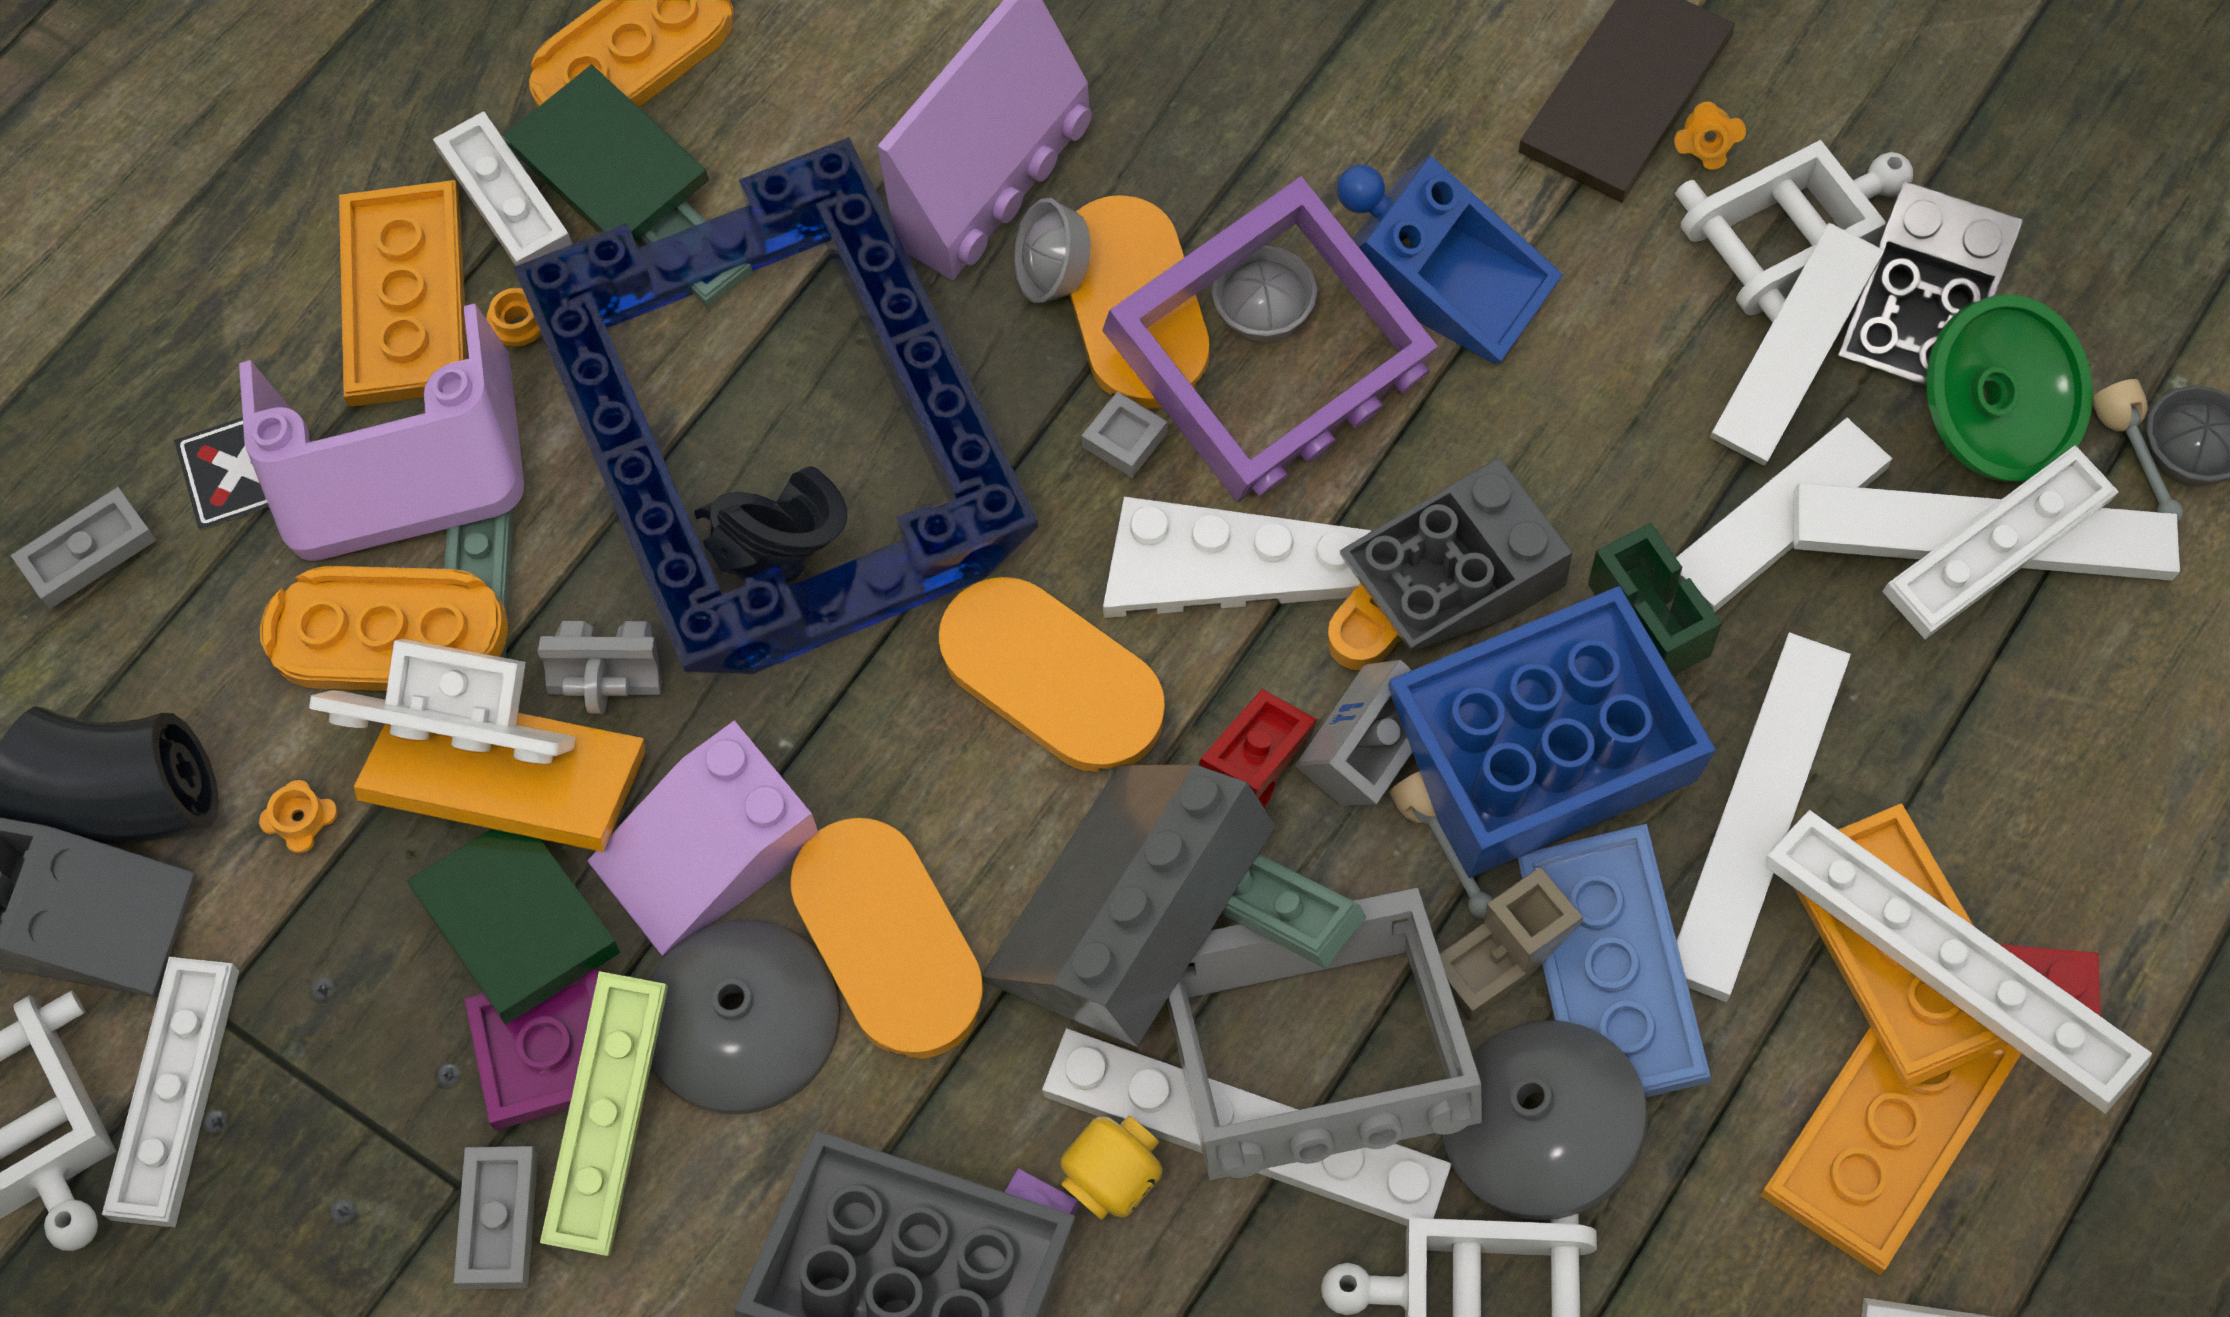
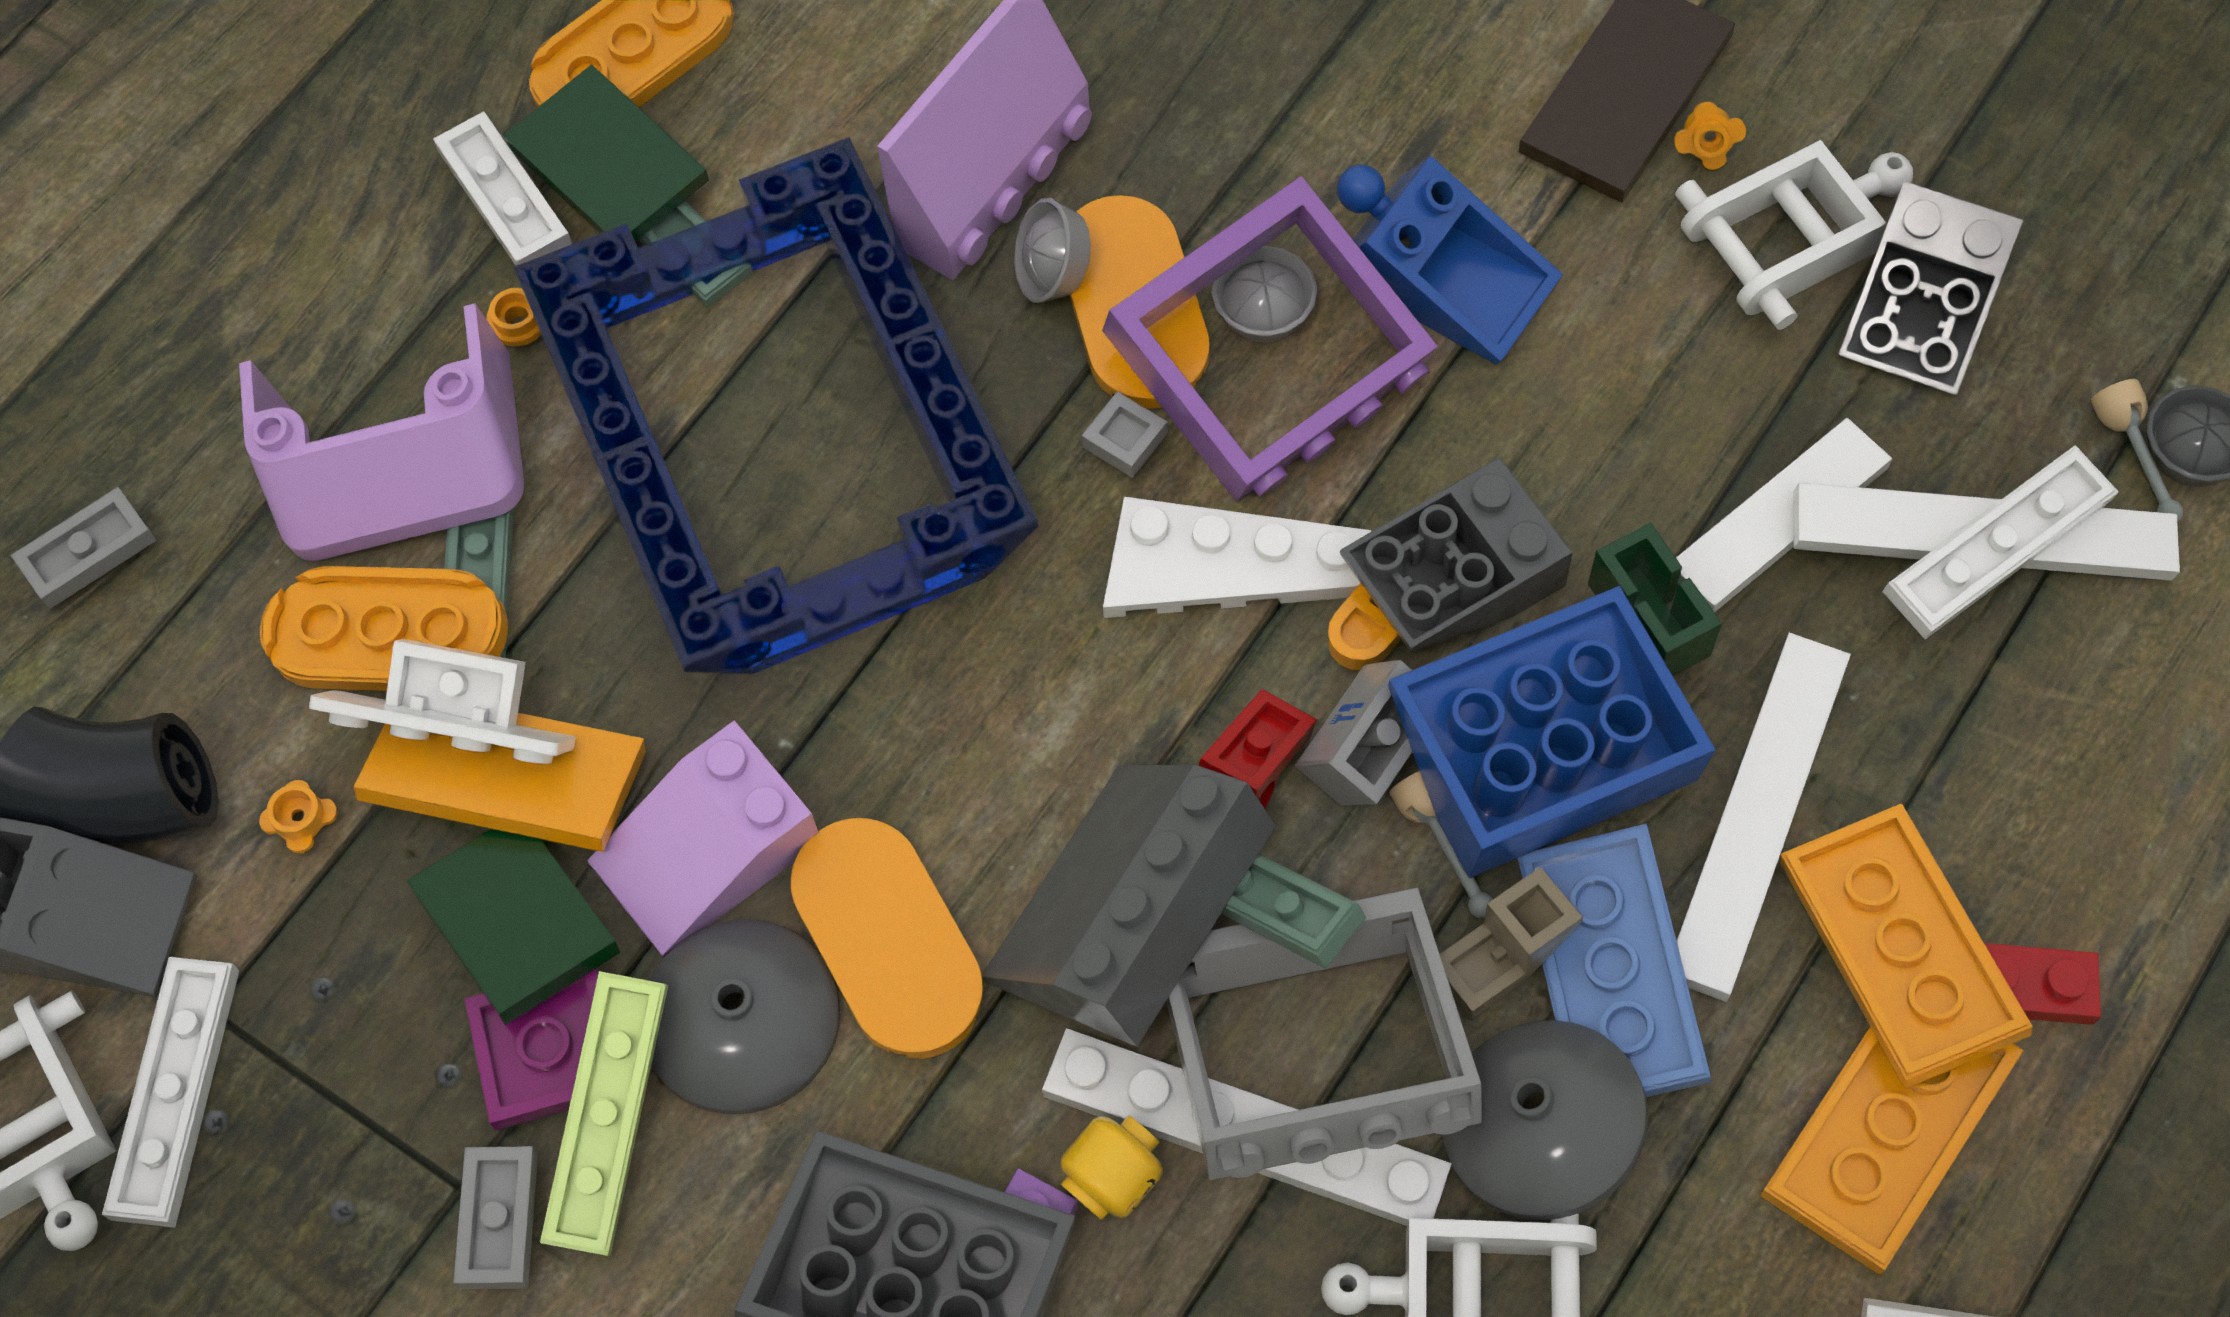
(219, 474): black sticker -> none
(400, 289): light orange tile -> none
(601, 666): light grey hips -> none
(762, 533): black helmet -> none
(1052, 674): light orange tile -> none
(1796, 344): white tile -> none
(1959, 961): white plate -> none
(2032, 380): green dish -> none

